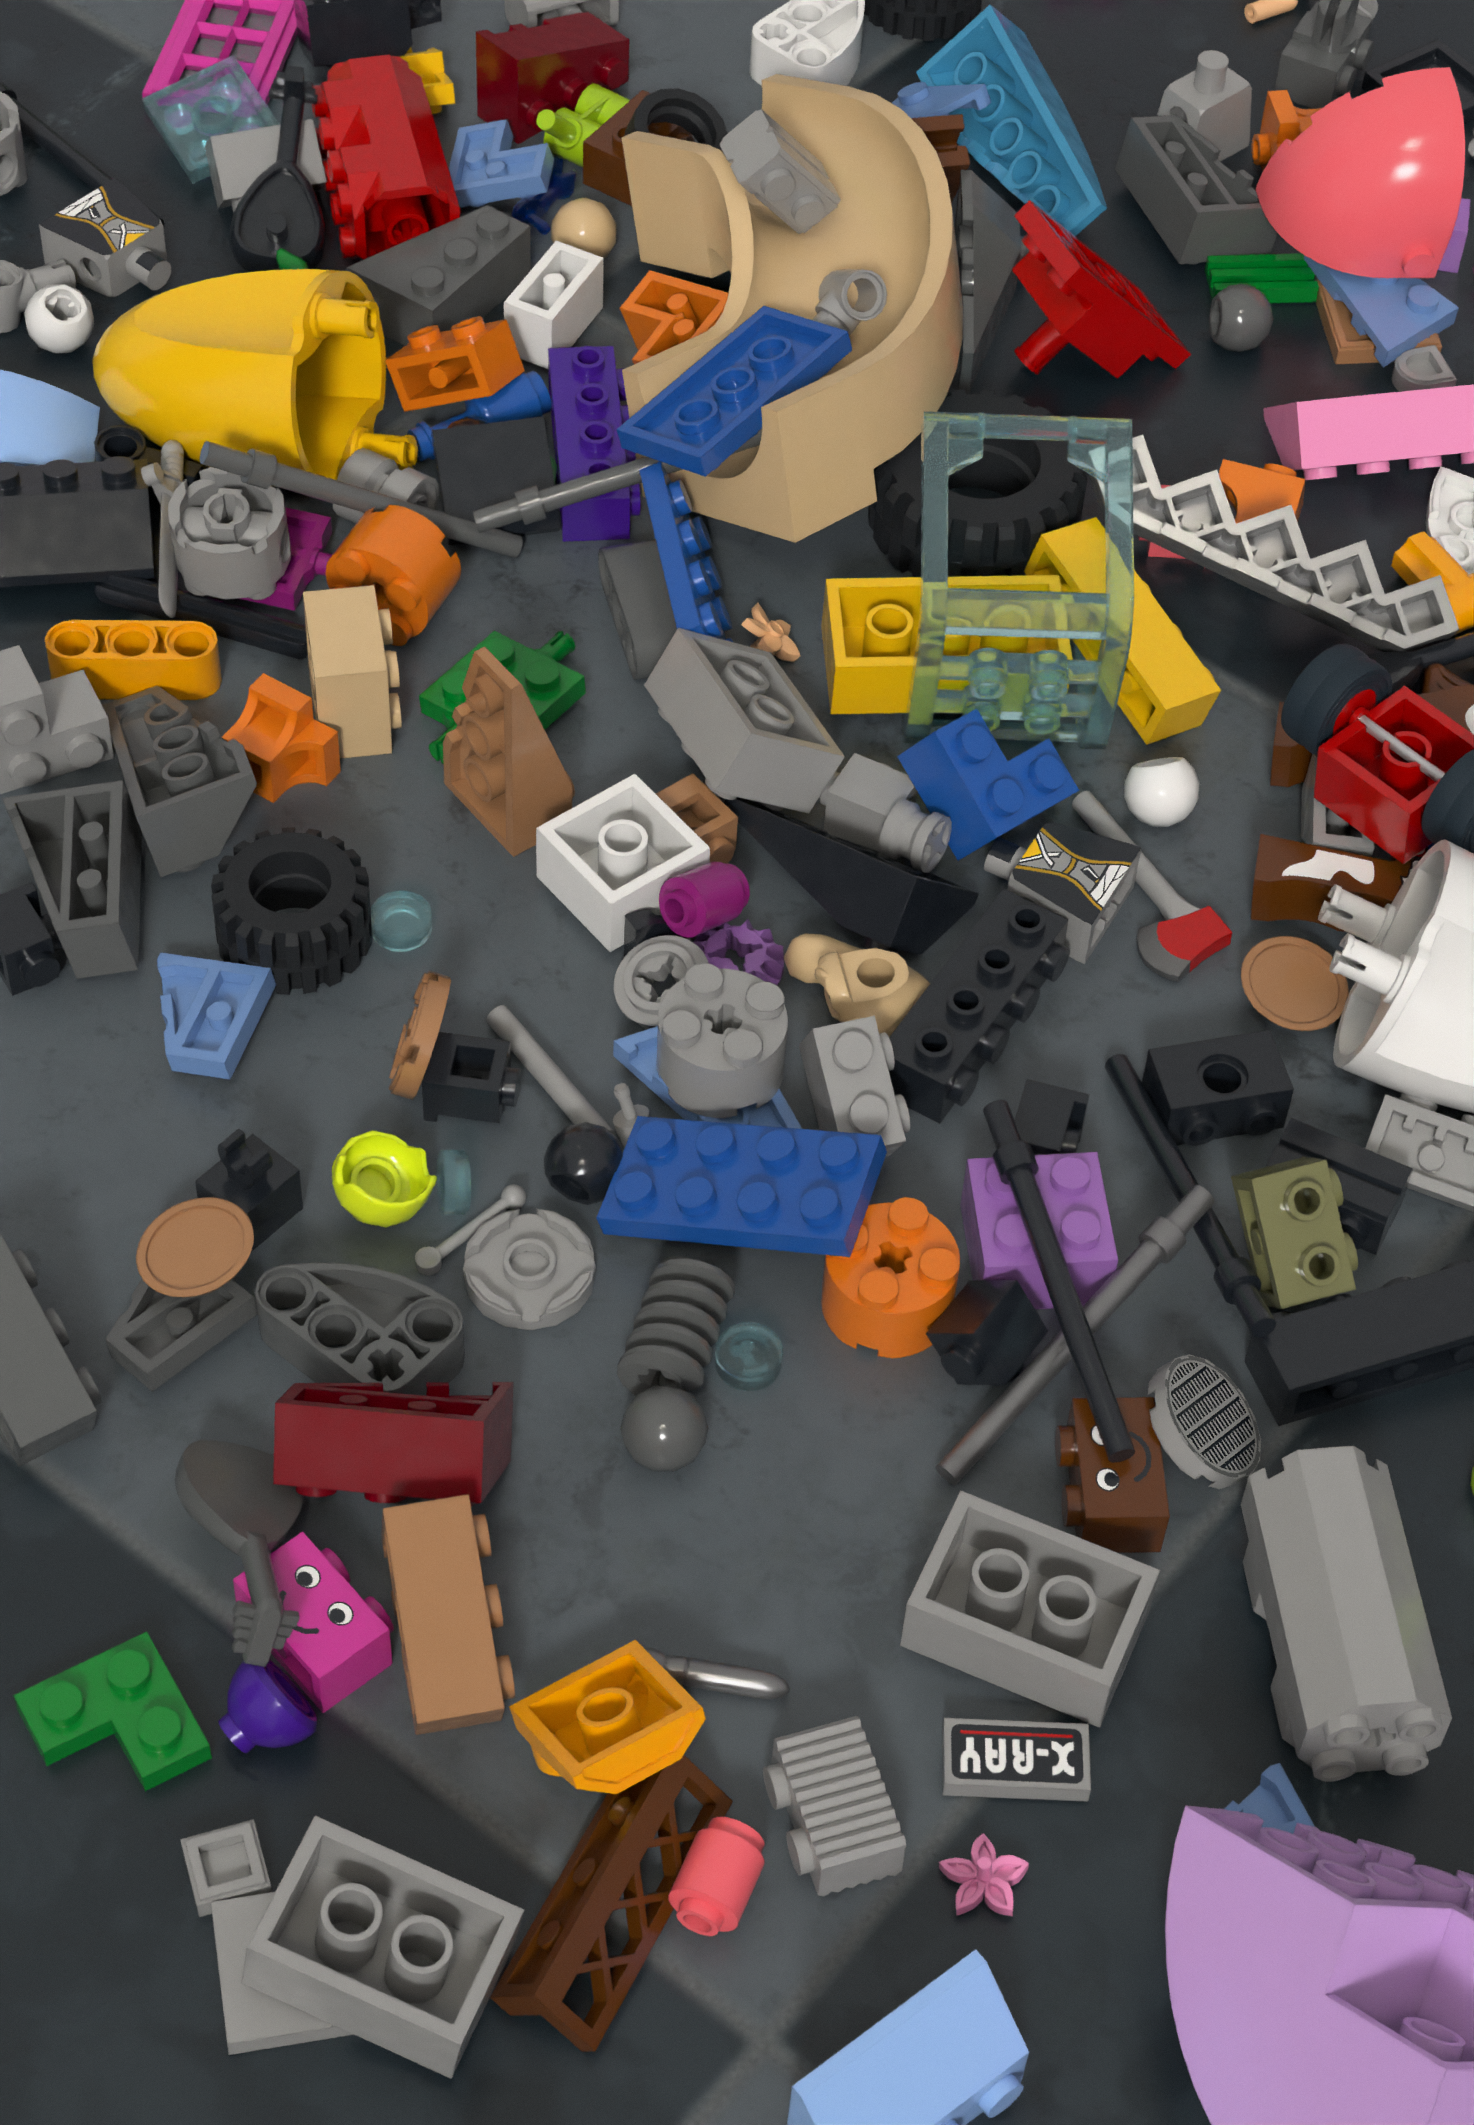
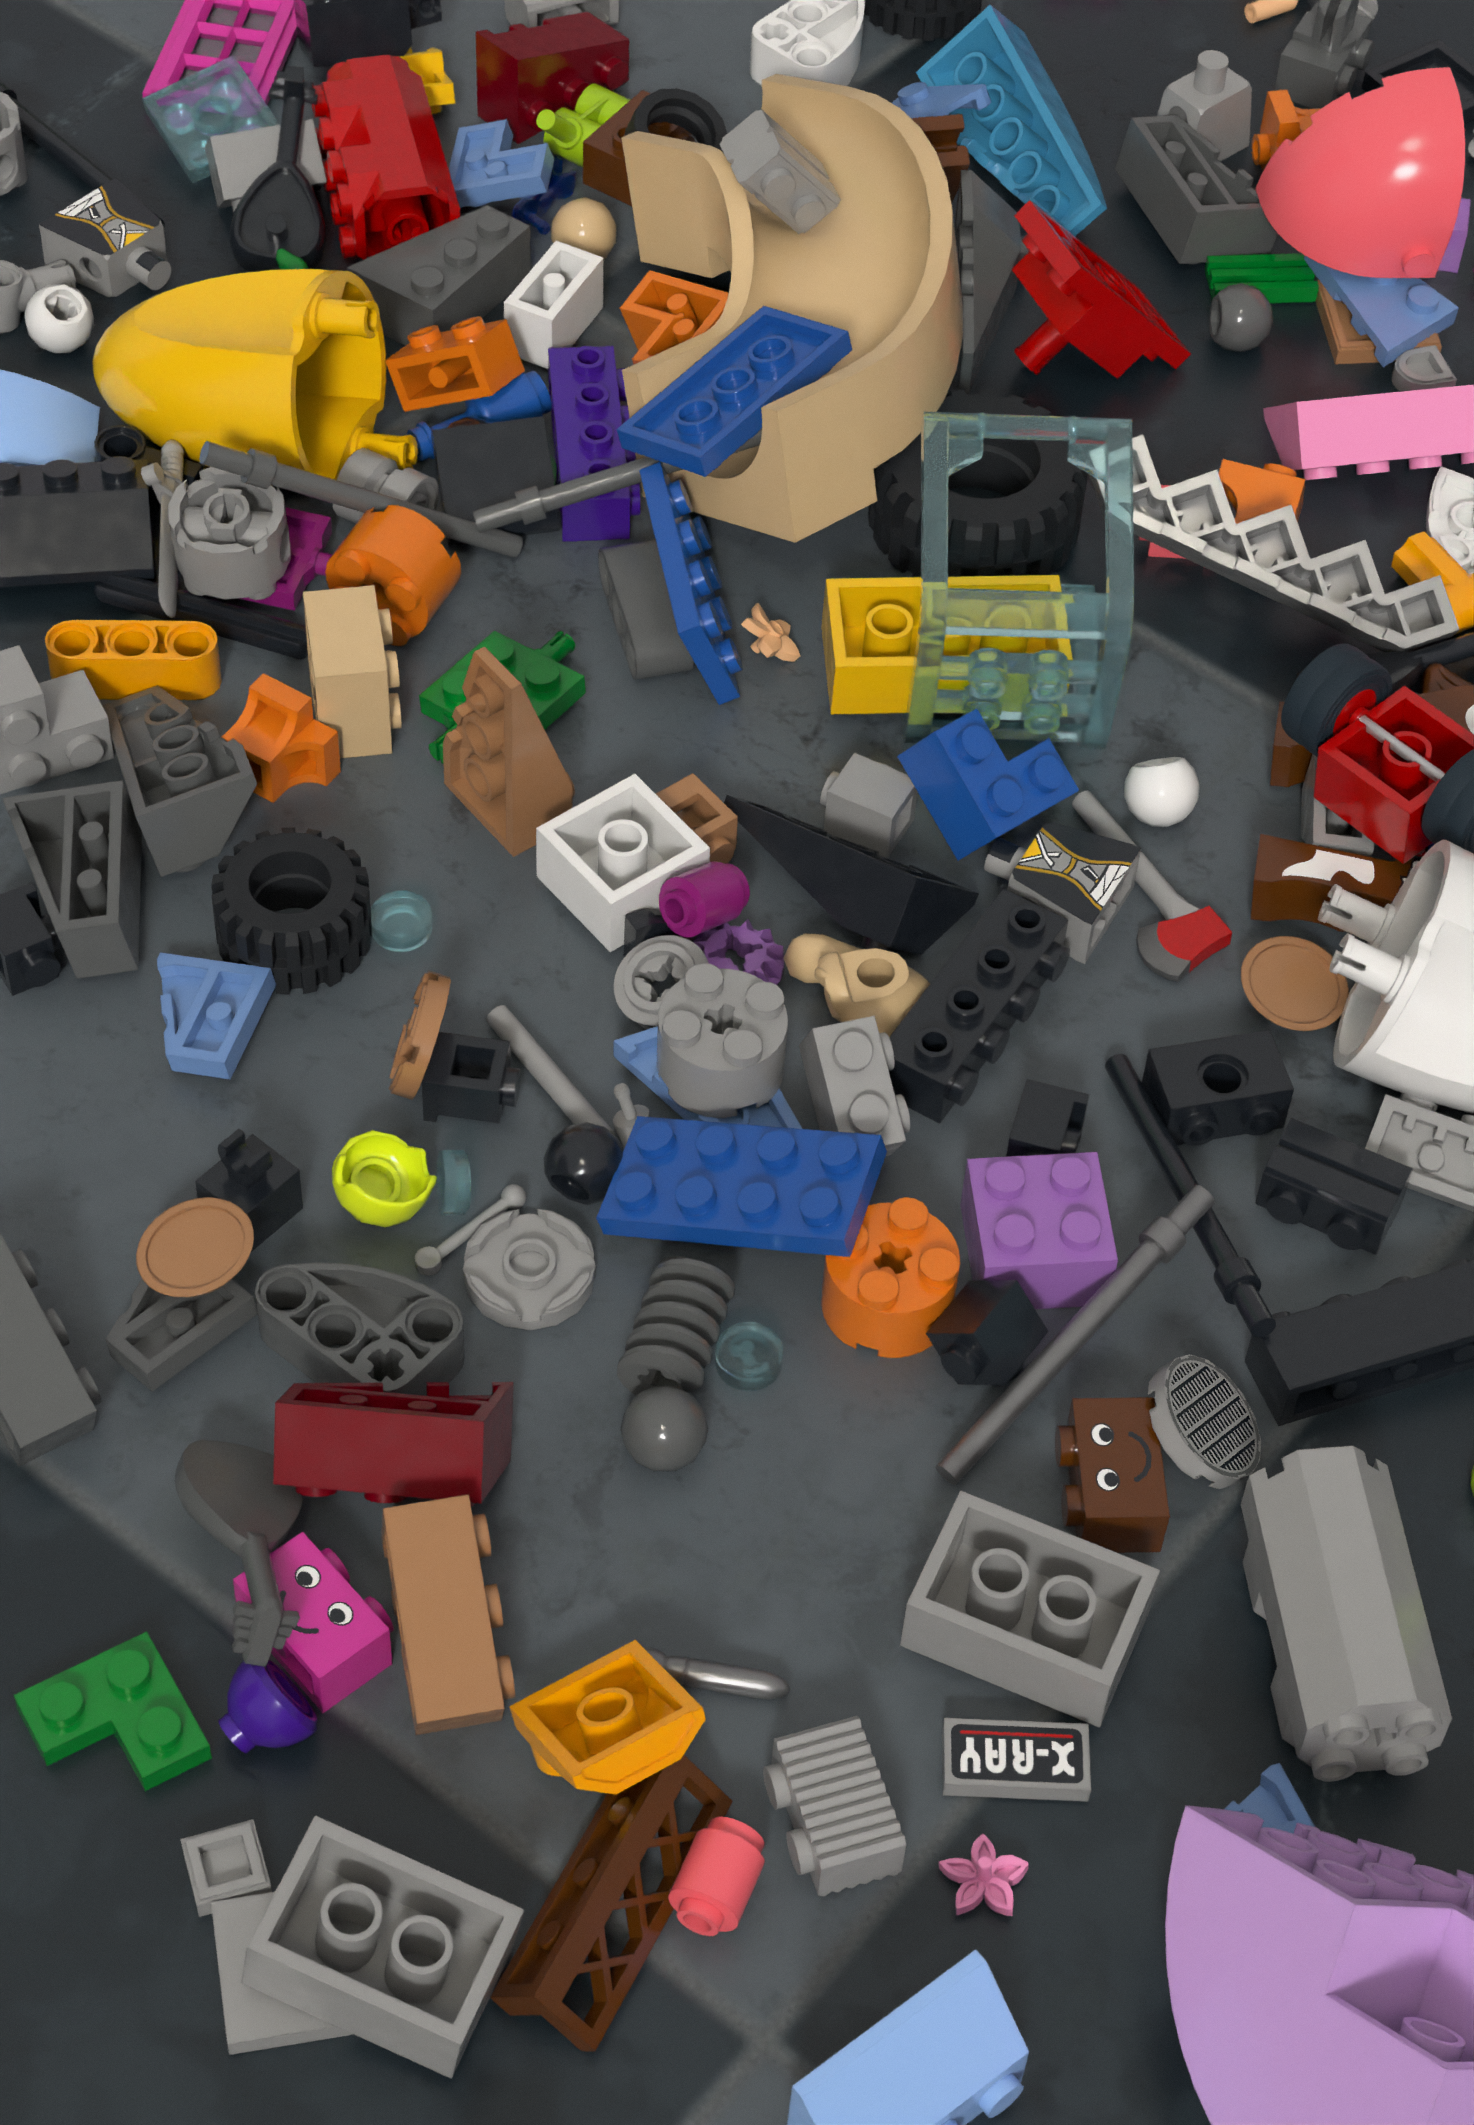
(743, 722): light grey brick -> none
(833, 302): light grey pin -> none
(915, 835): light grey wheel -> none
(1018, 1168): black bar -> none
(1163, 680): yellow brick -> none
(1296, 1231): olive brick -> none

